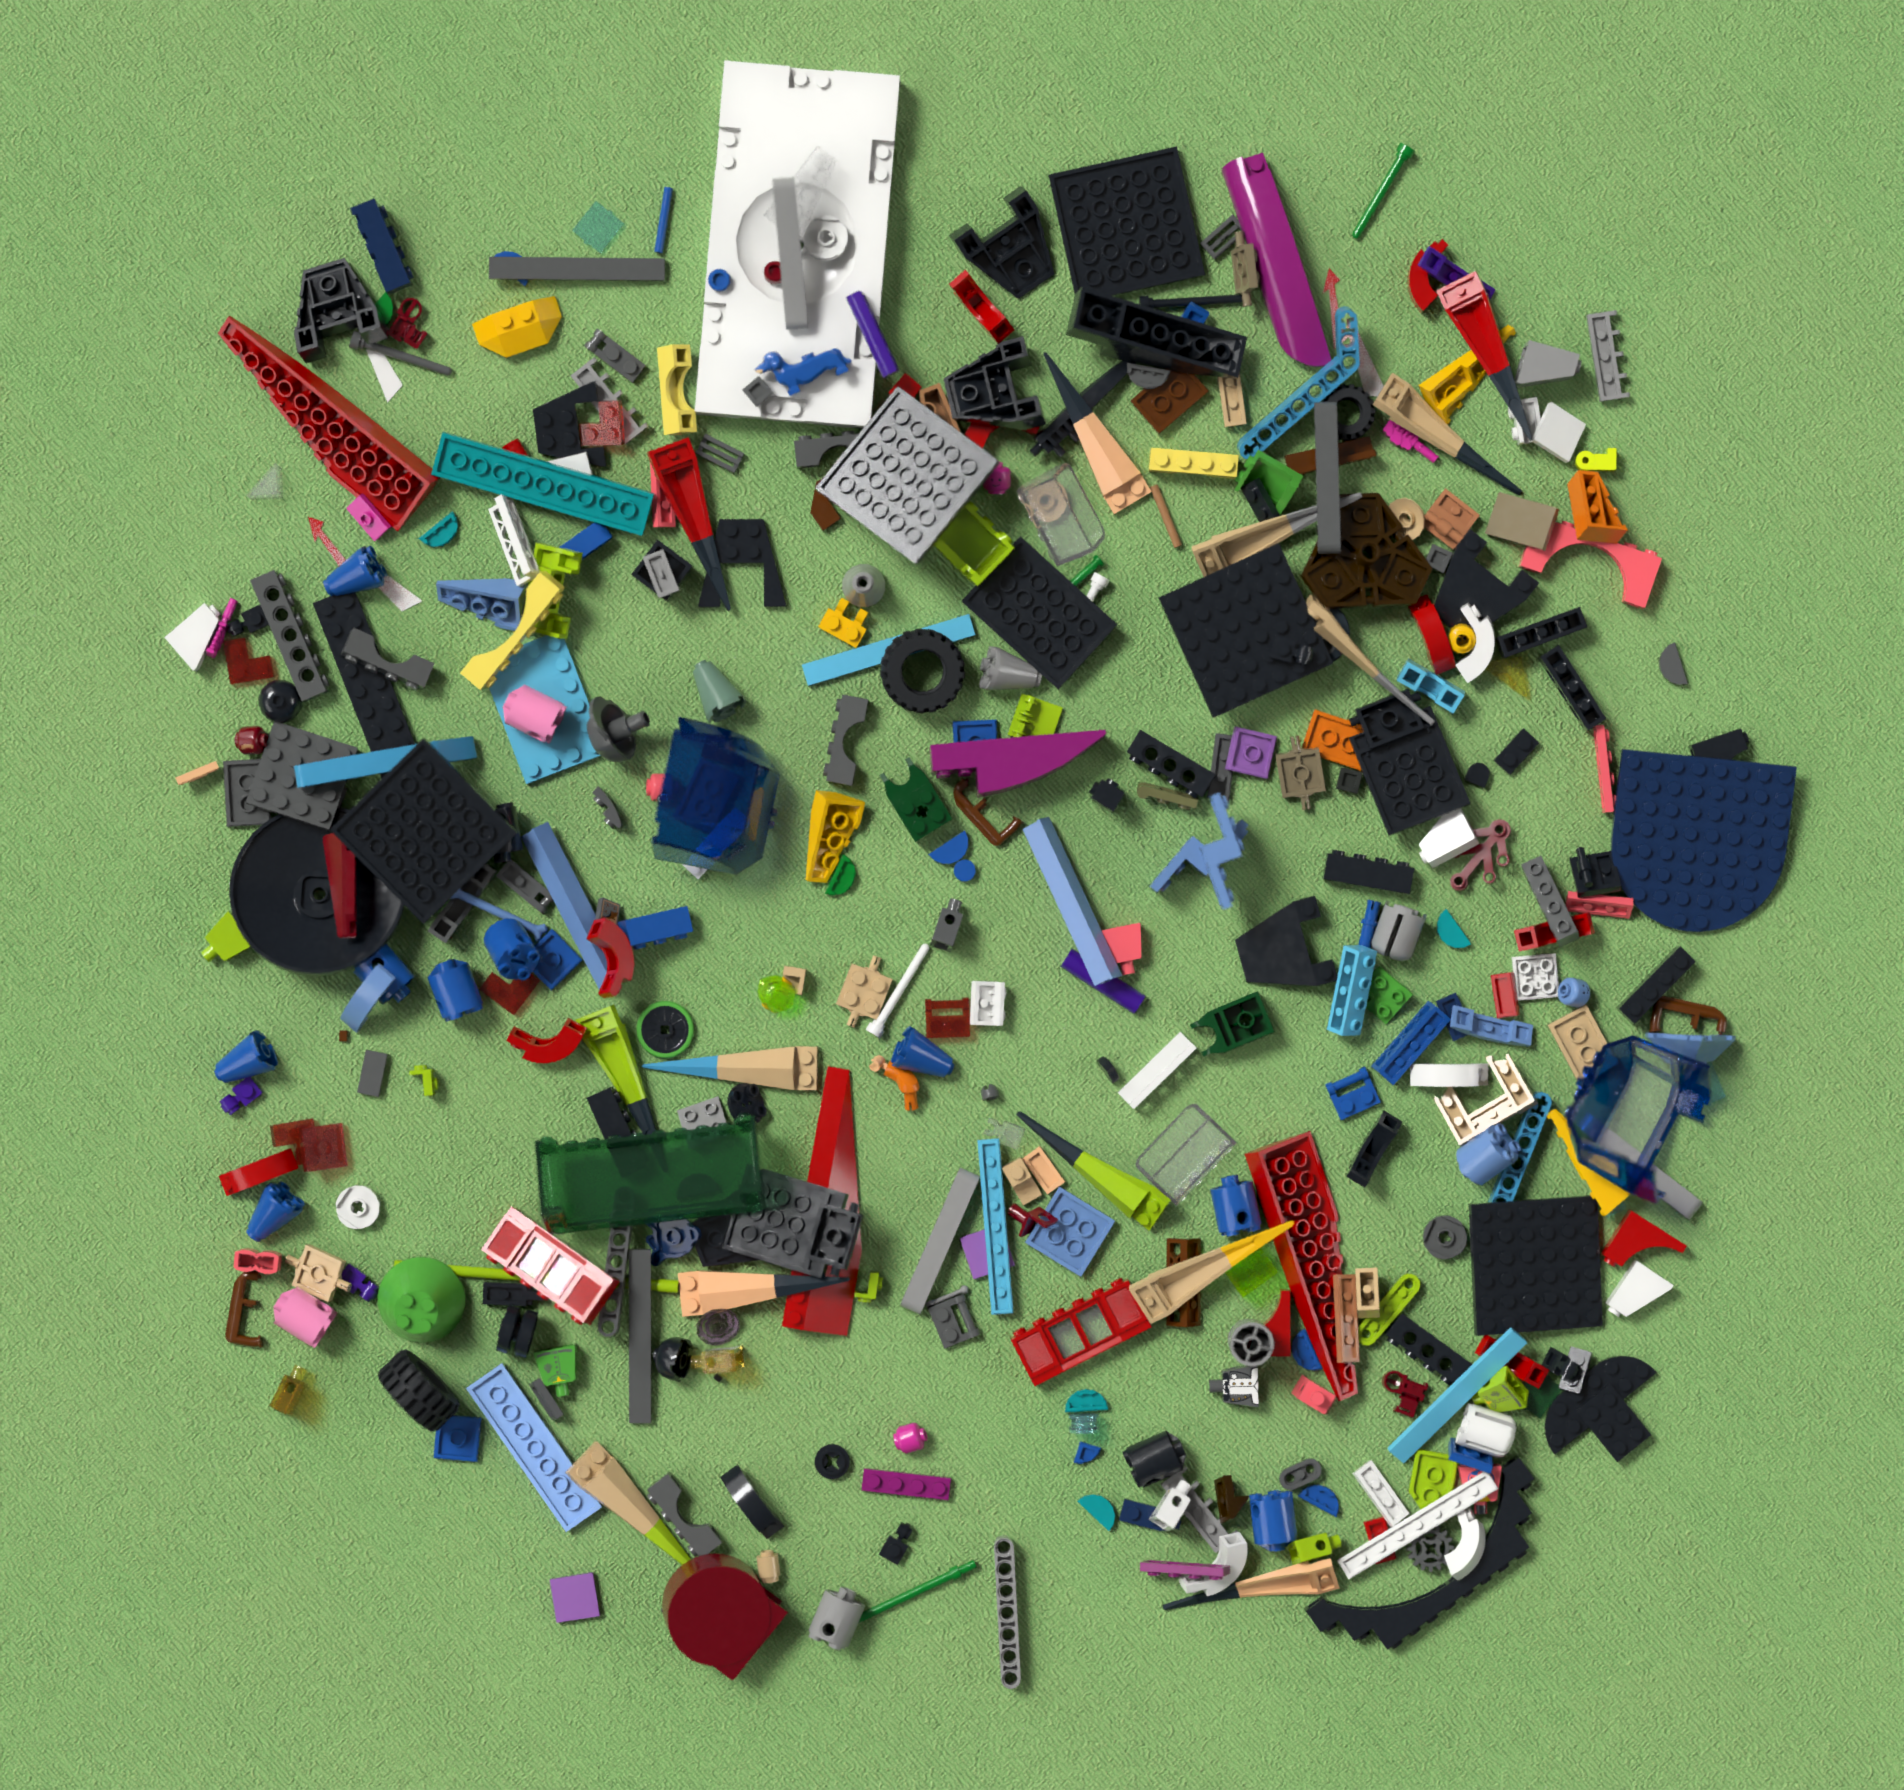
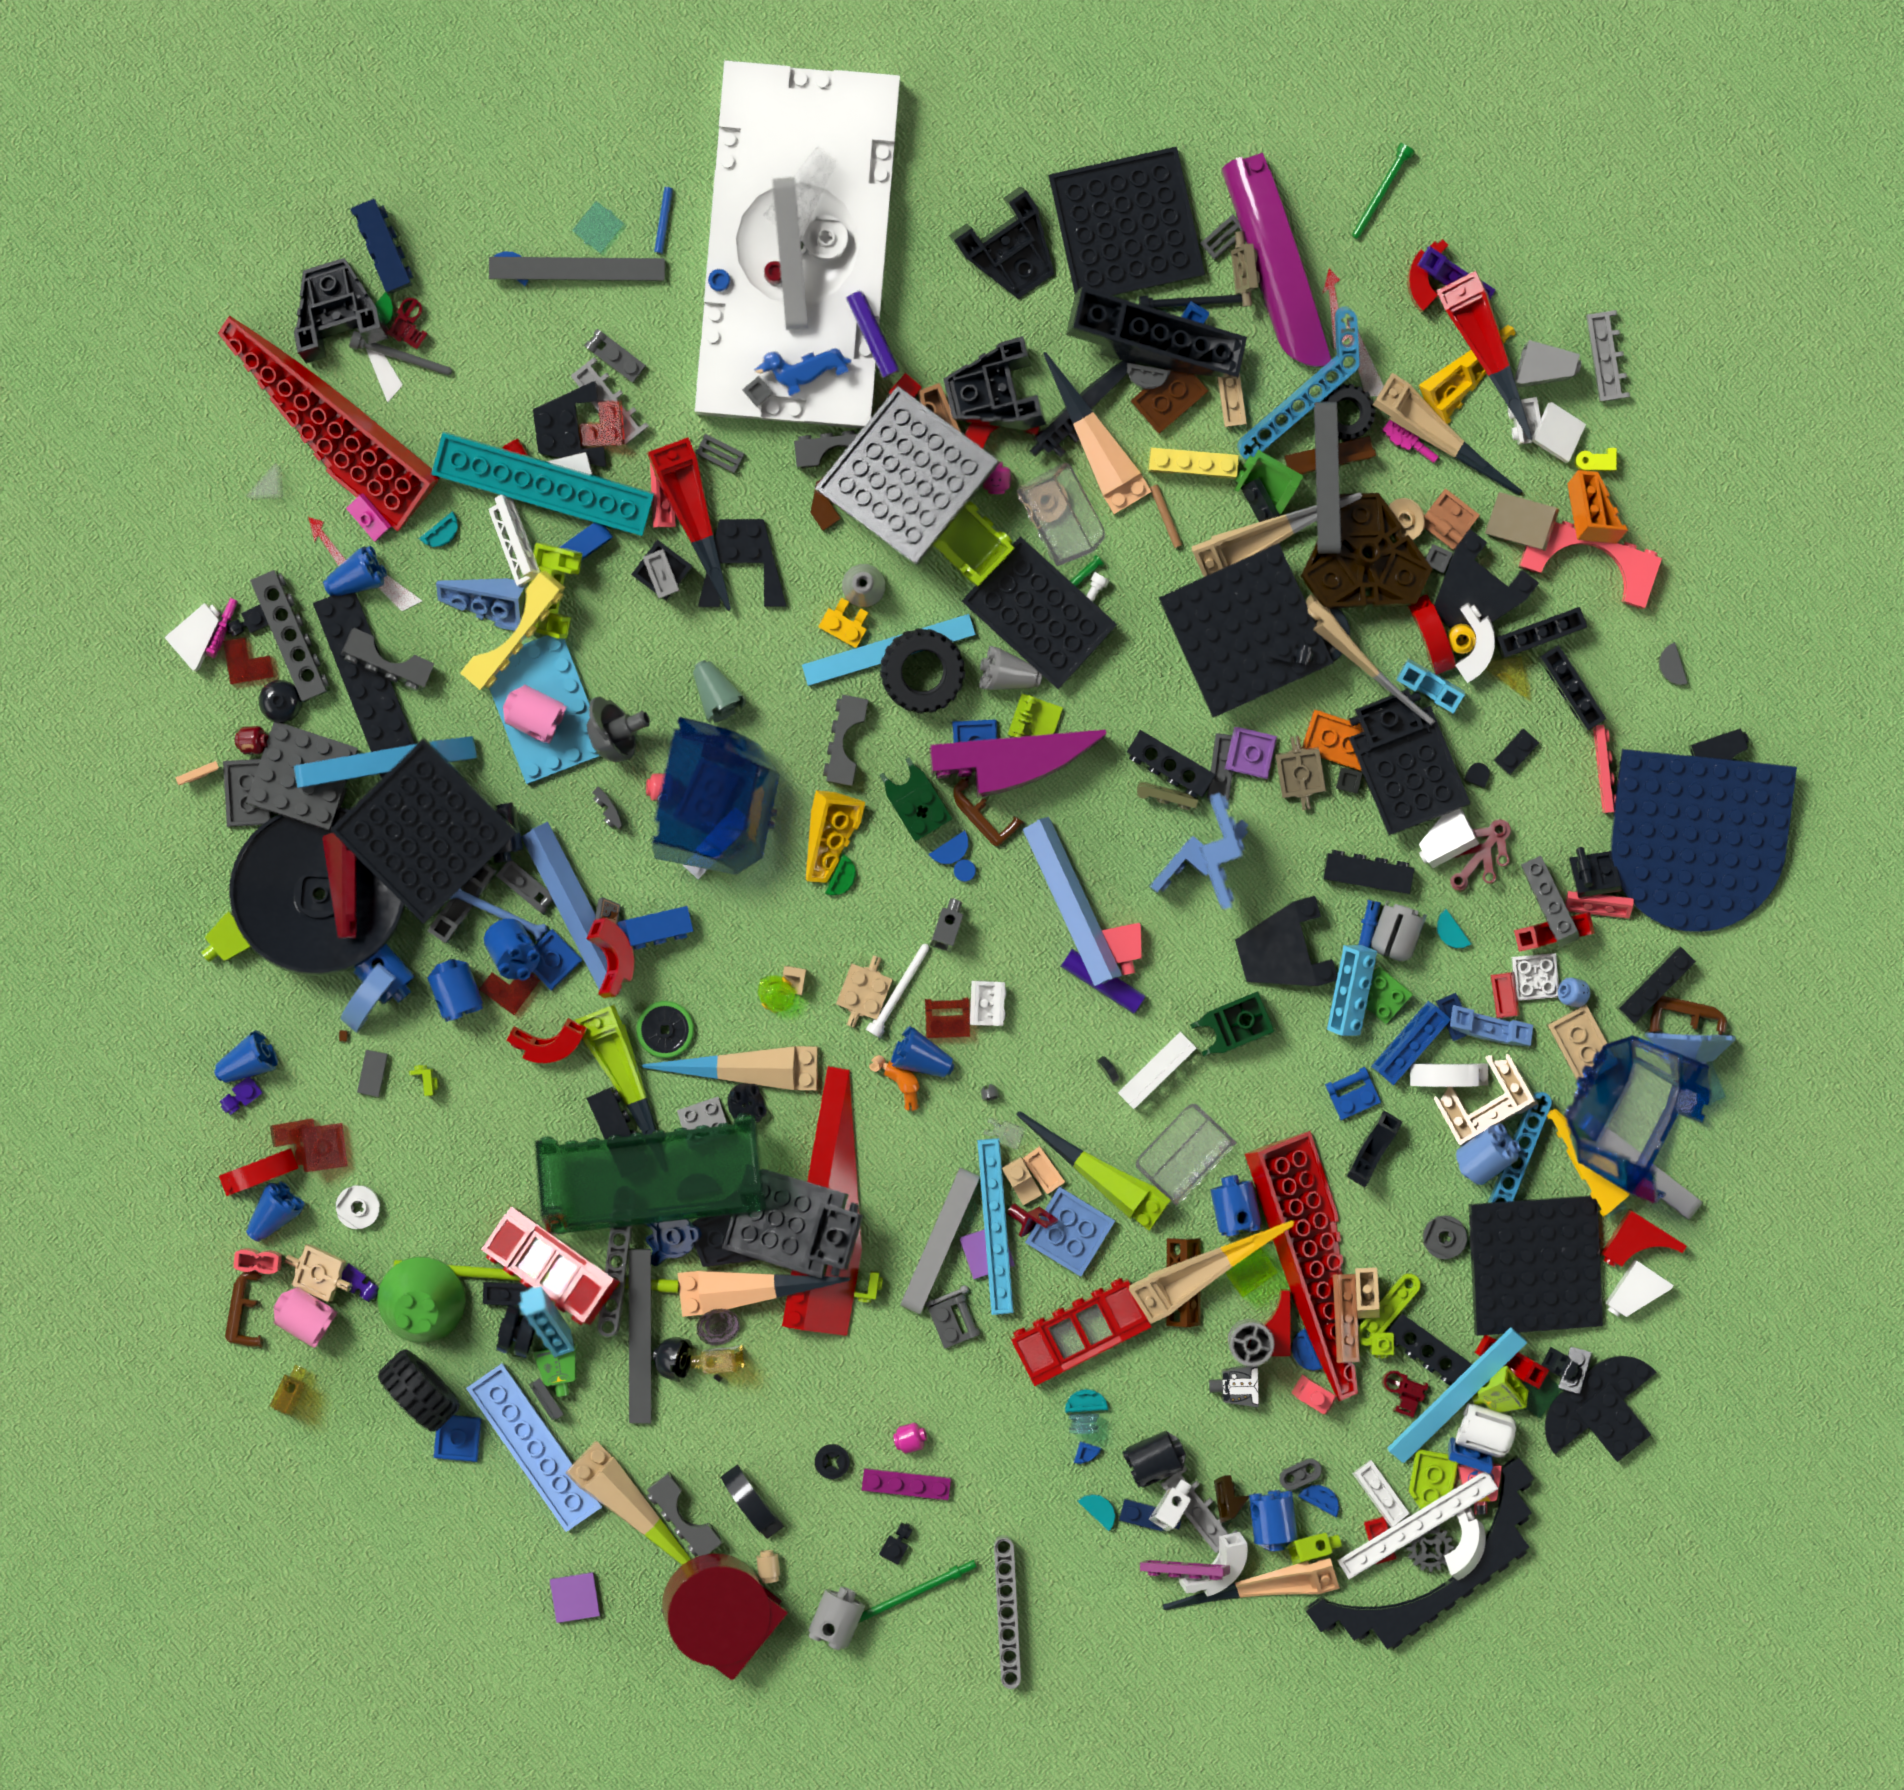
(519, 327): yellow wedge -> none
(547, 1321): none -> medium azure brick
(673, 365): light yellow arch -> none
(981, 307): red arch -> none
(1106, 794): black brick -> none
(1382, 1344): none -> lime bracket

